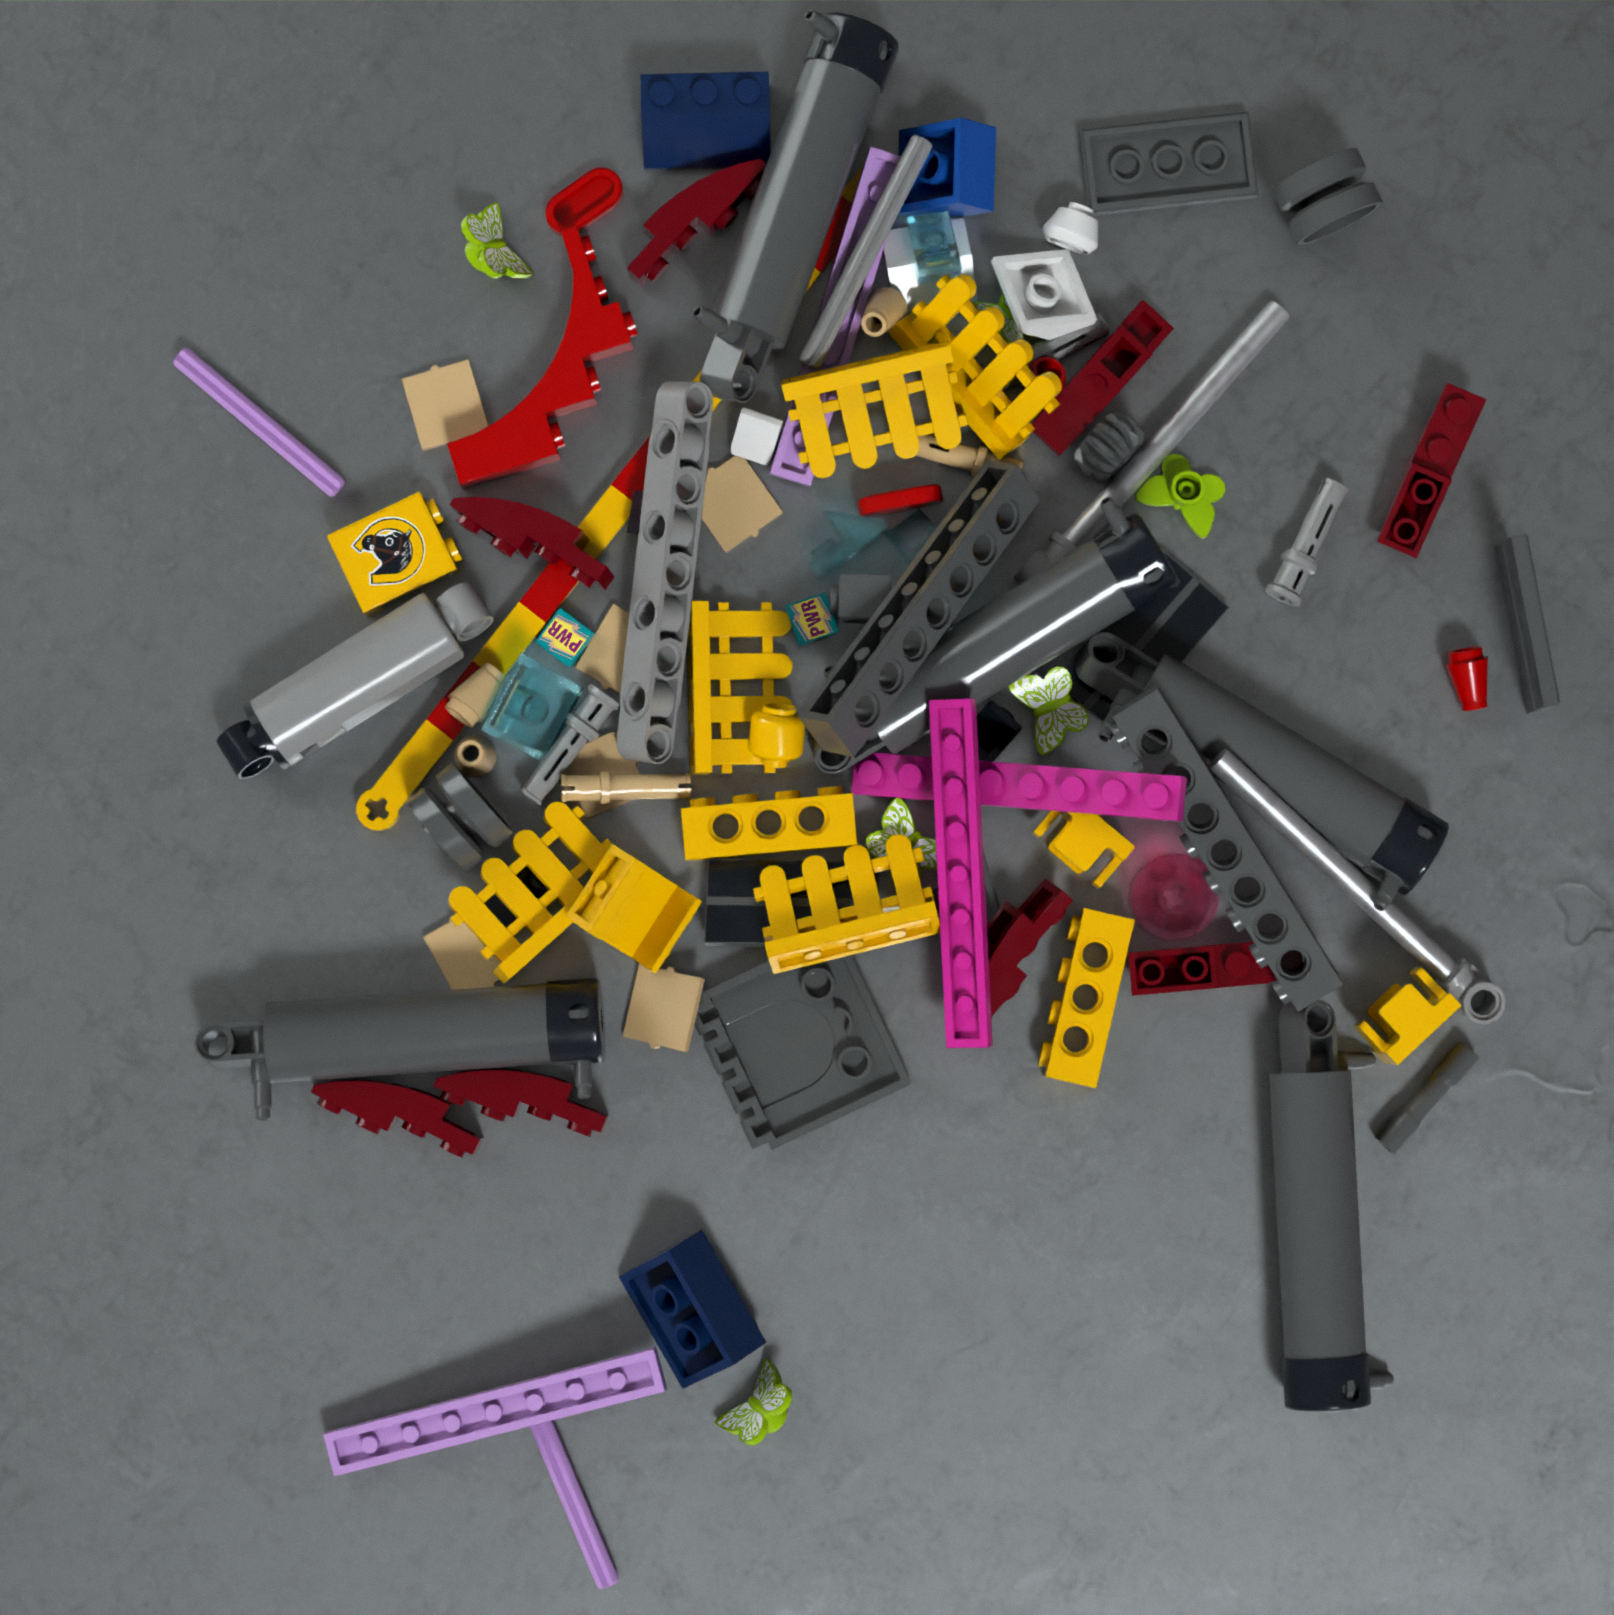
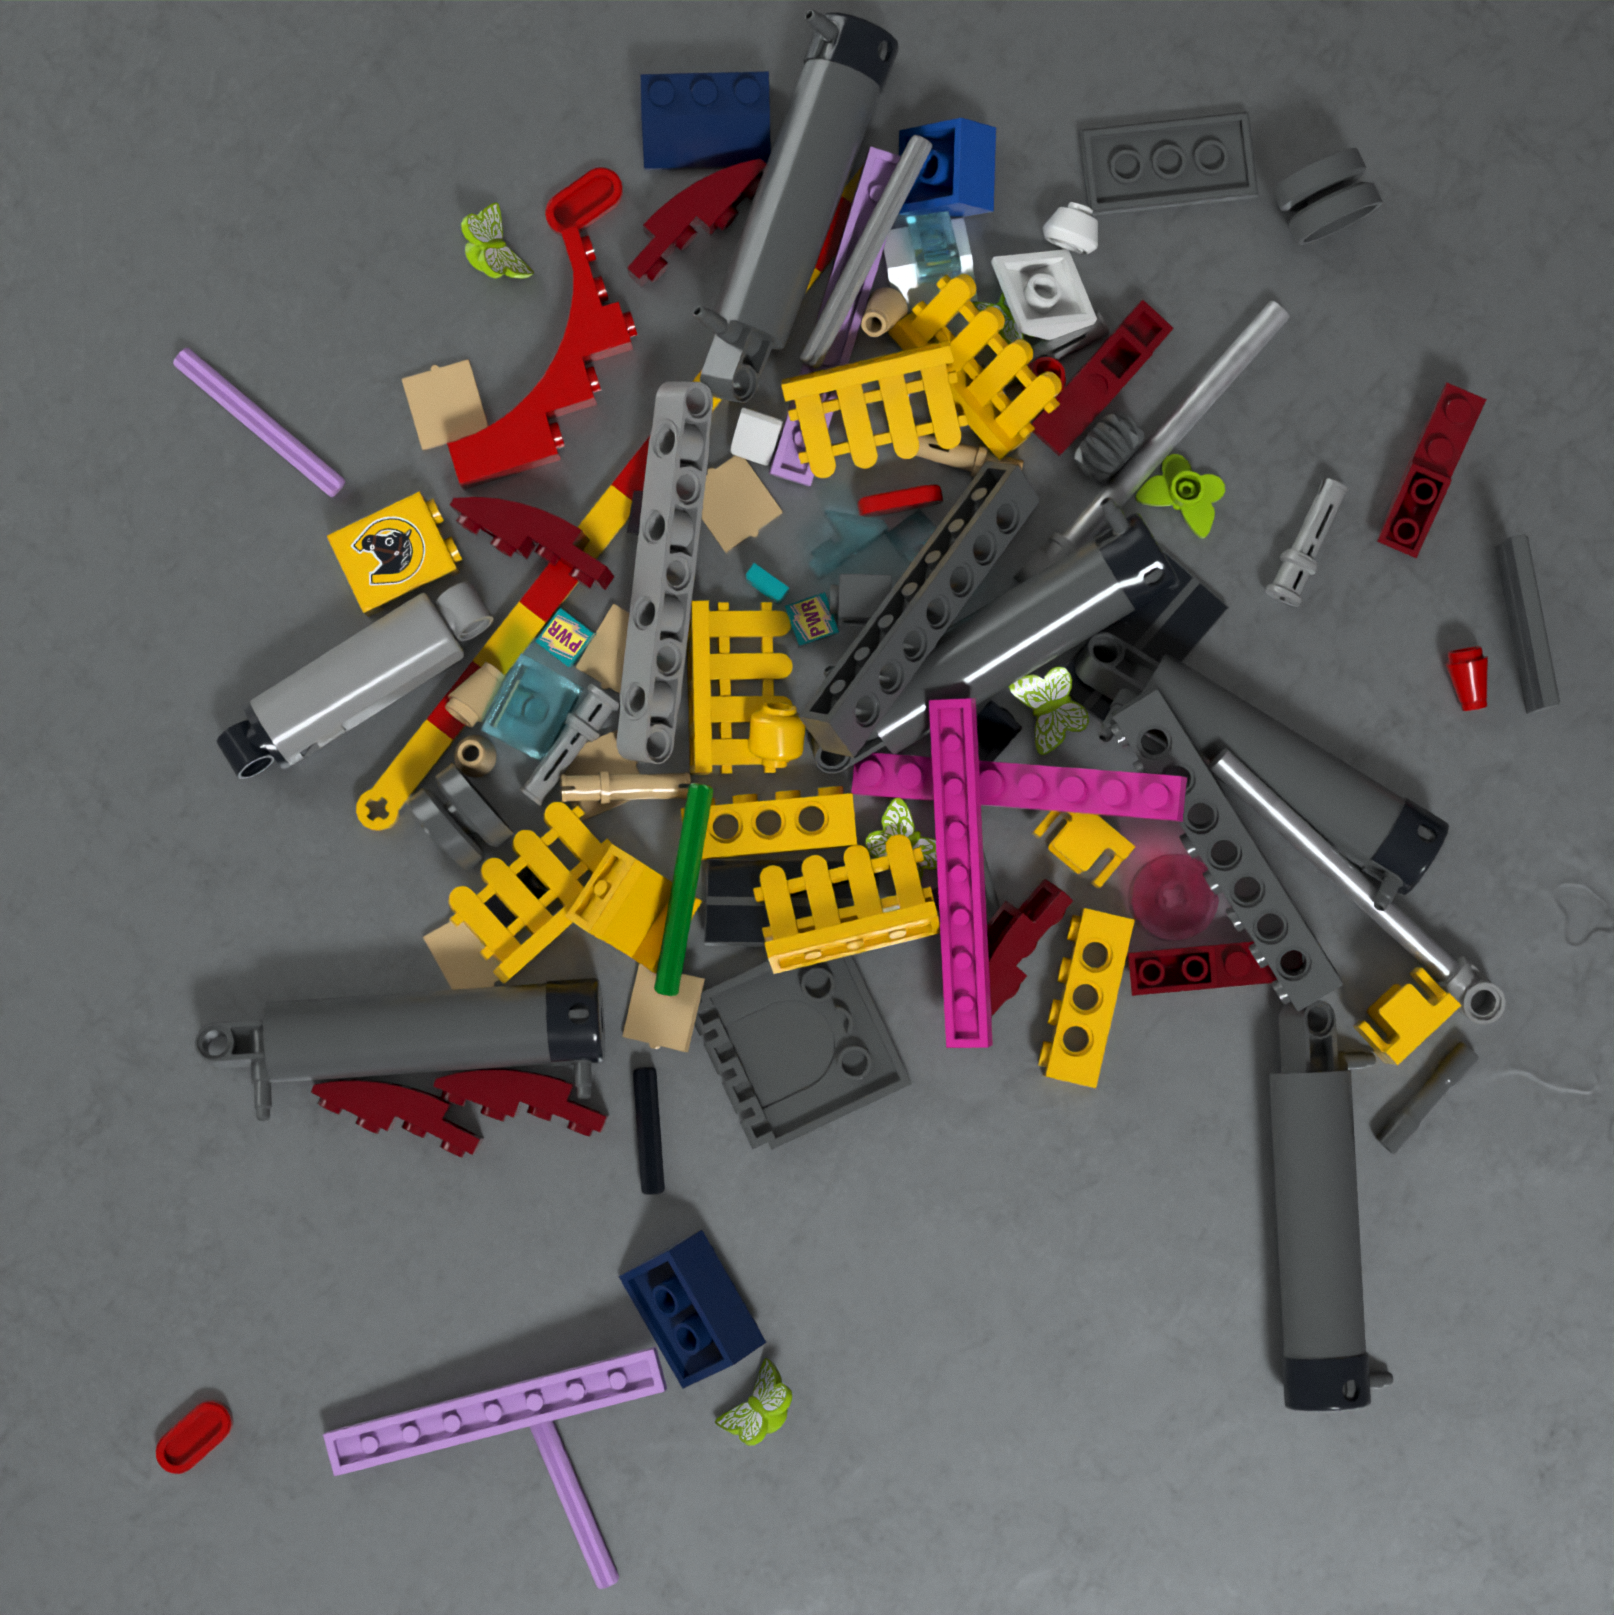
(194, 1436): none -> red tile
(648, 1130): none -> black axle
(683, 889): none -> green axle
(766, 584): none -> teal tile

